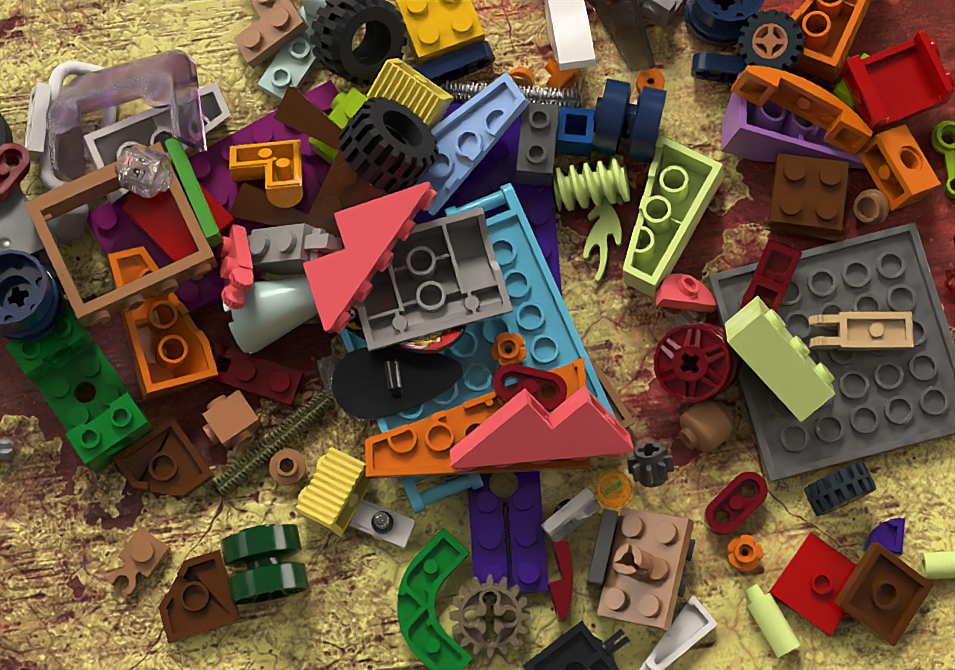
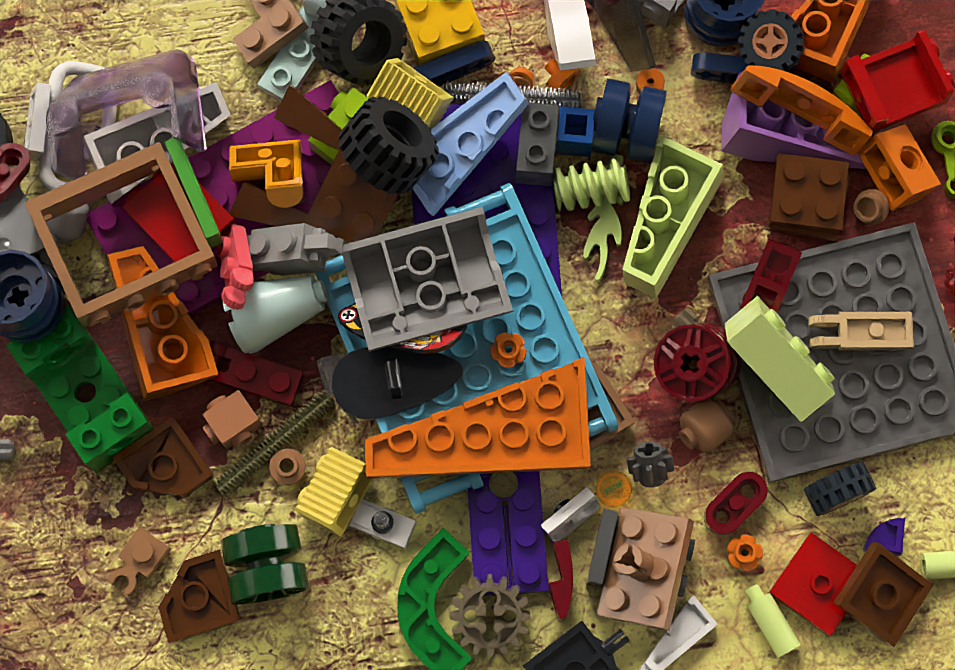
(143, 171): clear head -> none
(368, 238): coral slope -> none
(531, 434): coral slope -> none
(533, 381): dark red plate -> none
(685, 293): coral plate -> none

